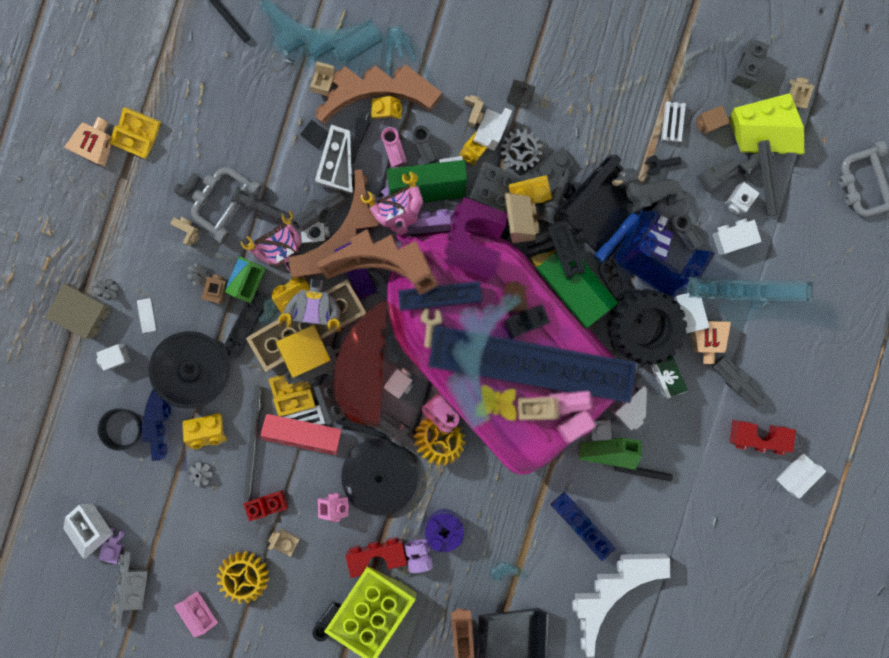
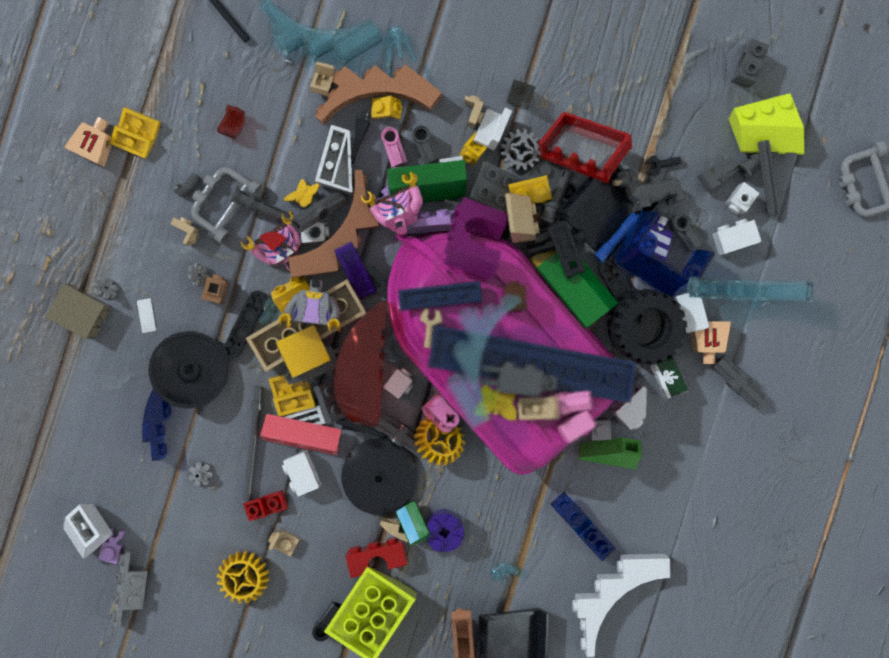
(102, 431): black tyre -> none
(113, 357): white brick -> none
(196, 614): bright pink panel -> none
(203, 431): yellow bracket -> none
(232, 122): none -> clear red bracket
(244, 279): bright green brick -> none
(273, 240): none -> red tile
(301, 473): none -> white brick
(303, 194): none -> yellow piece
(314, 134): black slope -> none
(333, 507): bright pink brick -> none
(385, 254): nougat arch -> none
(392, 527): none -> tan slope
(412, 523): none -> slope
(420, 562): lavender wheel -> none
(519, 380): none -> dark grey hinge
(526, 321): black slope -> none
(585, 146): none -> window
(646, 473): black bar -> none
(675, 106): white tile -> none
(712, 120): medium nougat brick -> none
(778, 439): red arch -> none
(800, 476): white panel -> none
(801, 91): tan bracket -> none

